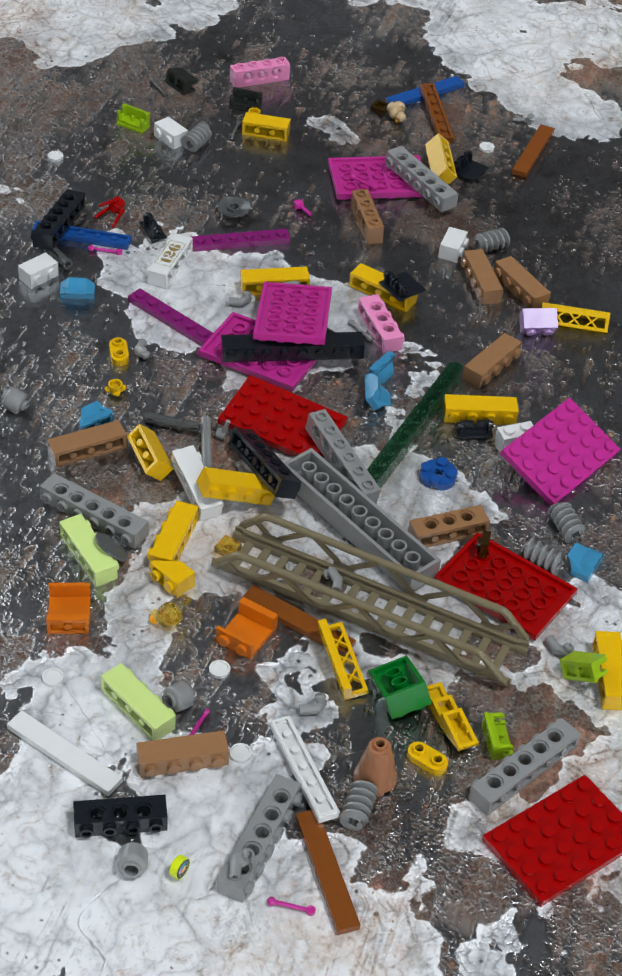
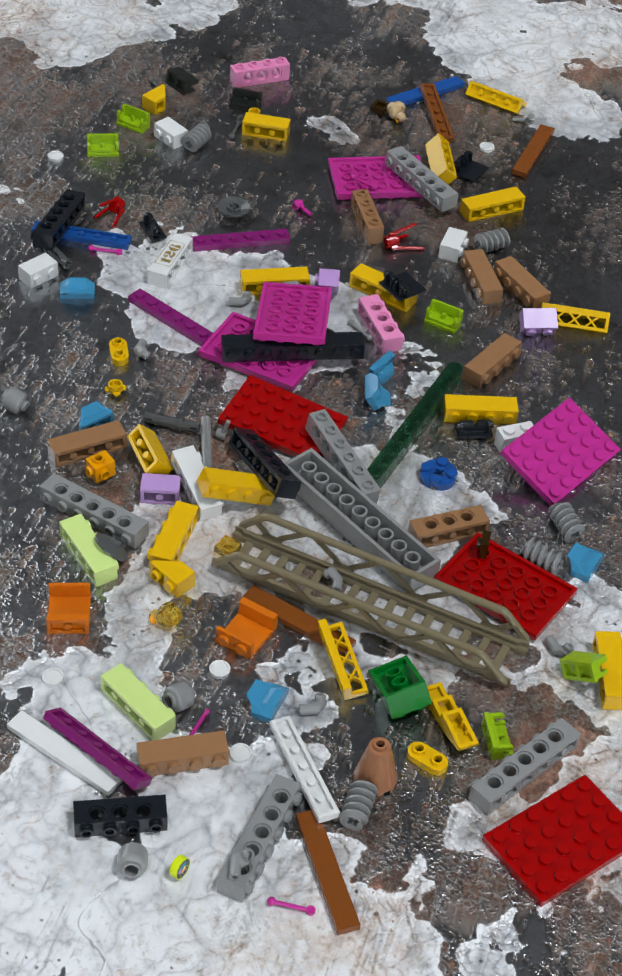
(97, 748): none -> magenta plate
(100, 466): none -> light orange brick
(103, 145): none -> lime hinge
(155, 100): none -> yellow slope
(160, 489): none -> lavender brick
(266, 699): none -> dark azure slope
(328, 278): none -> lavender brick
(392, 240): none -> red plant
(444, 316): none -> lime hinge
(492, 204): none -> yellow brick
(495, 97): none -> yellow fence

